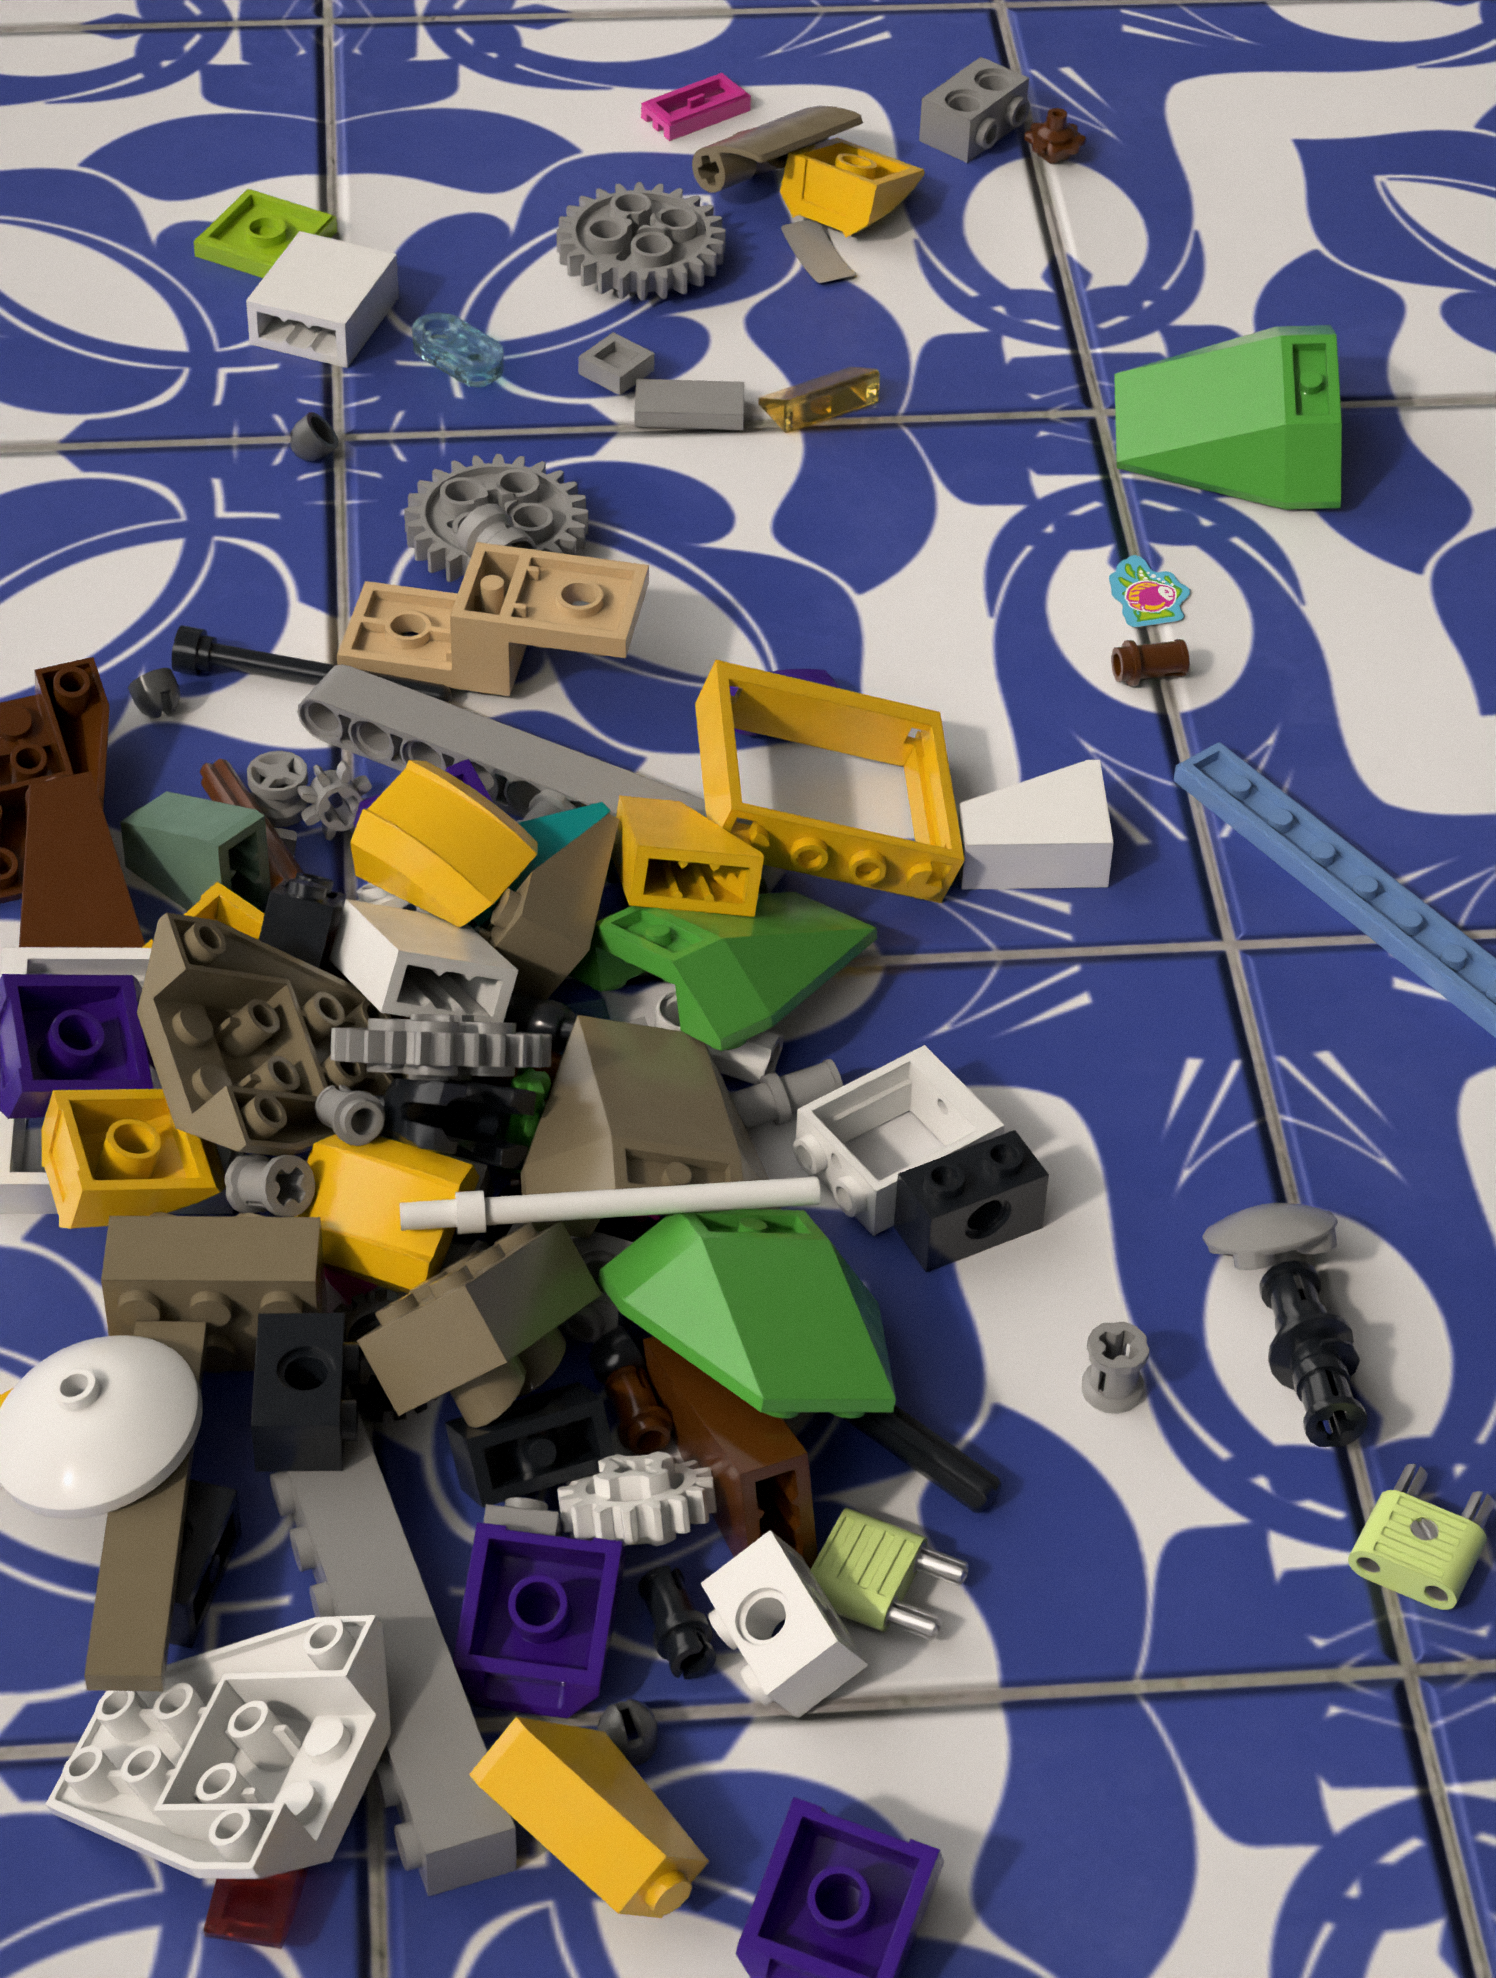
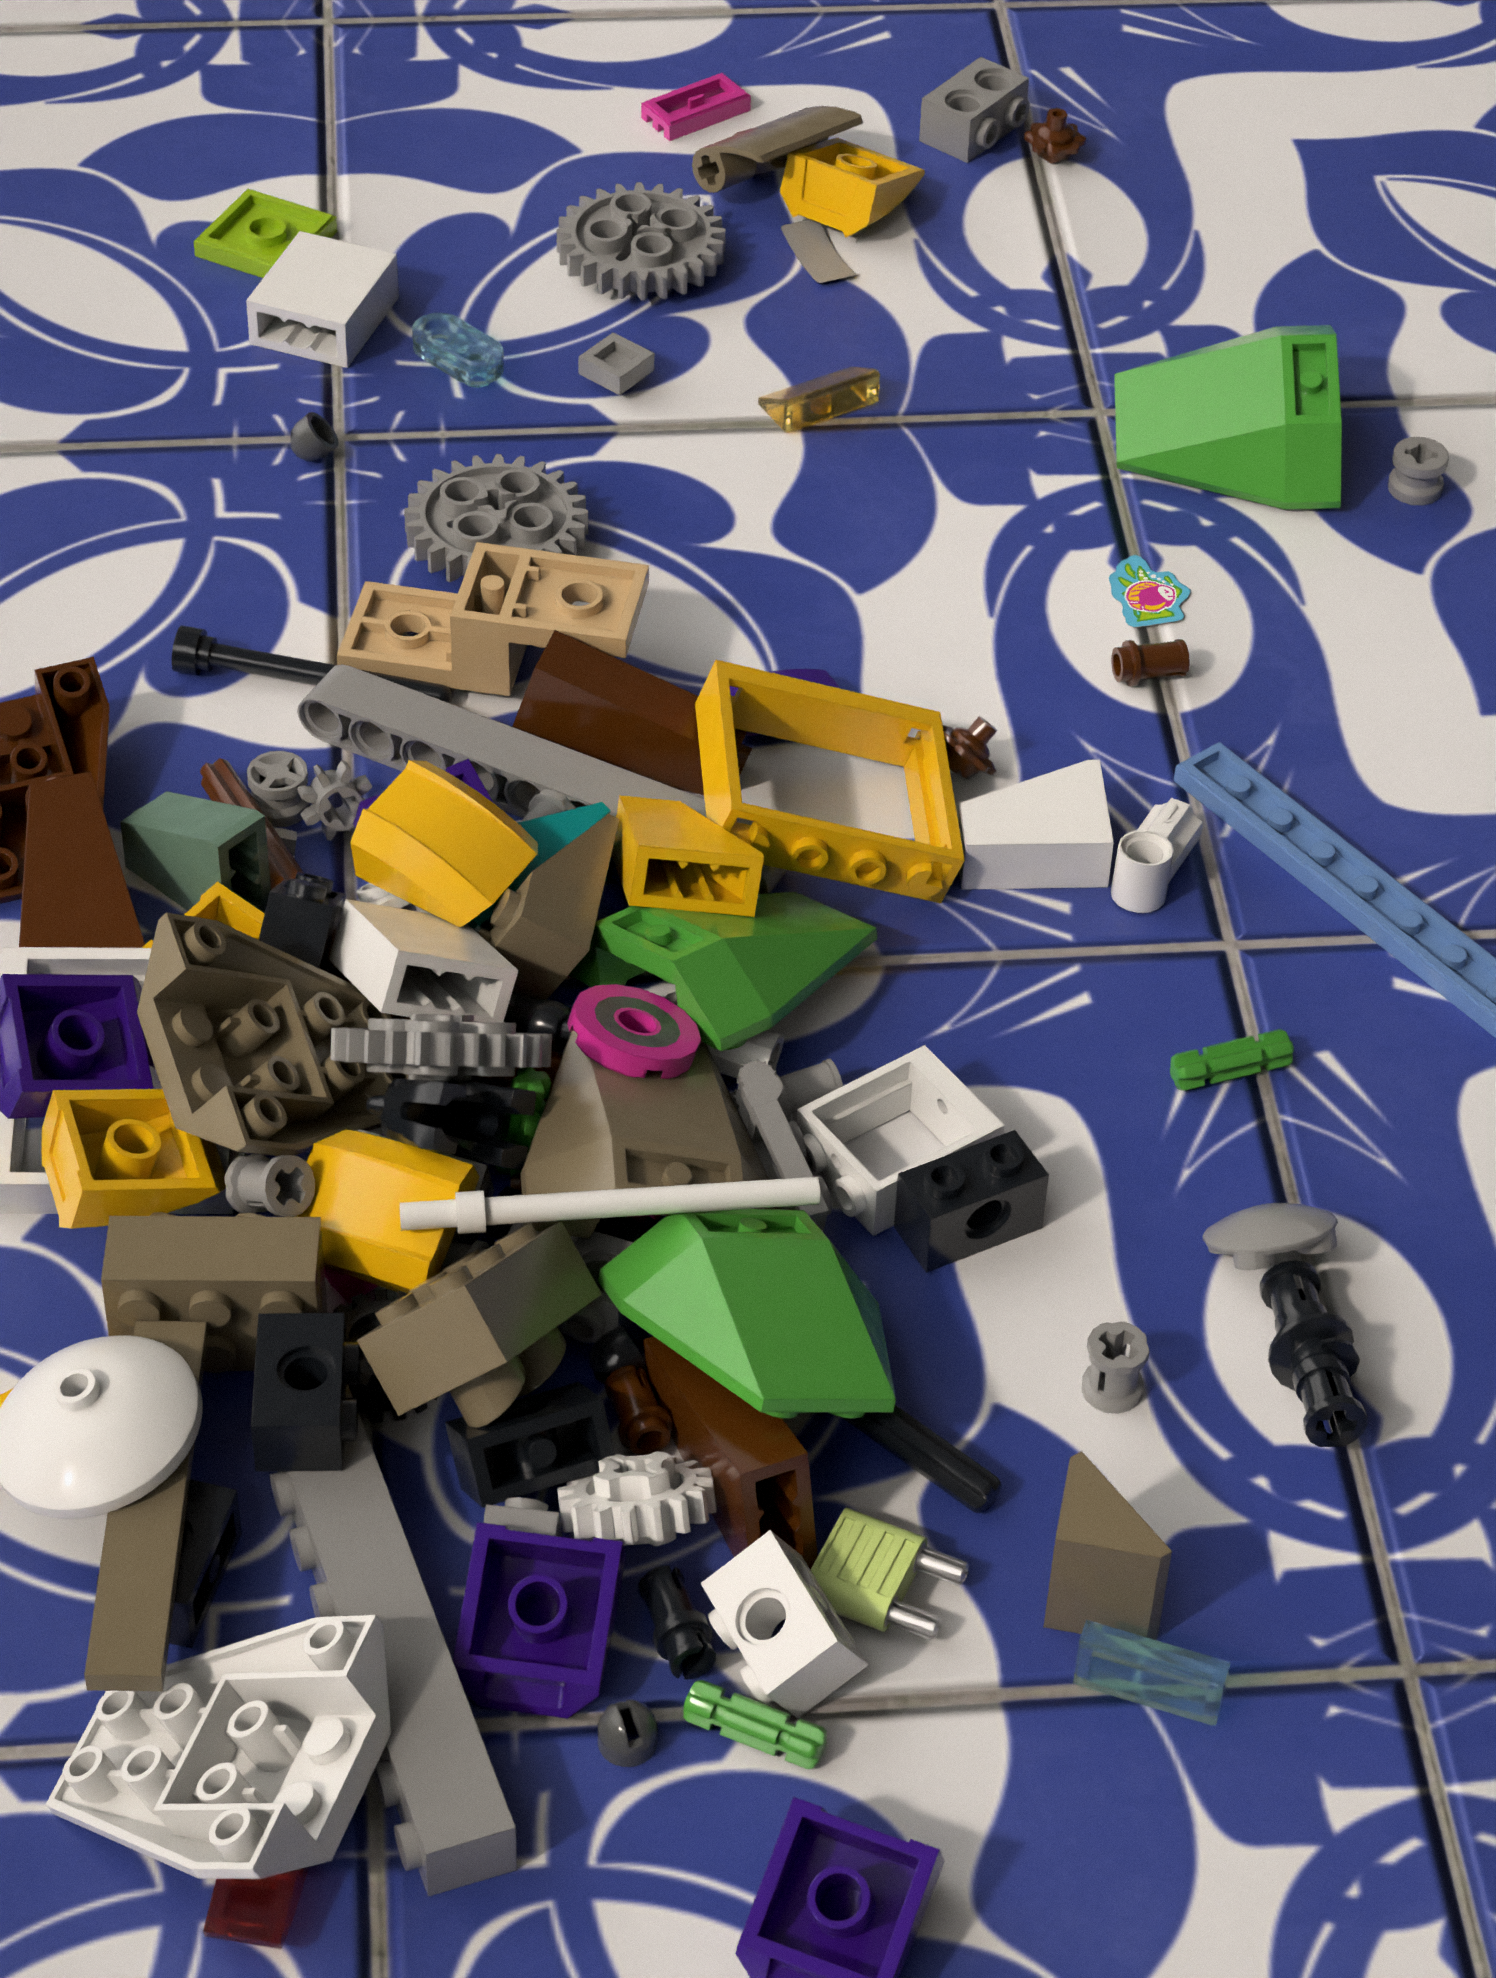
(155, 692): dark grey hinge -> none
(352, 1114): light grey pin -> none
(491, 526): light grey wheel -> none
(592, 1814): yellow slope -> none
(616, 714): none -> reddish brown slope
(633, 1031): none -> dark pink tile
(689, 404): light grey tile -> none
(755, 1724): none -> bright green axle
(774, 1138): none -> light grey hinge
(968, 748): none -> reddish brown plant
(1104, 1559): none -> dark tan slope
(1151, 1672): none -> clear light blue tile
(1153, 855): none -> white piece
(1231, 1060): none -> bright green axle
(1418, 470): none -> light grey wheel
(1419, 1545): yellowish green piece -> none

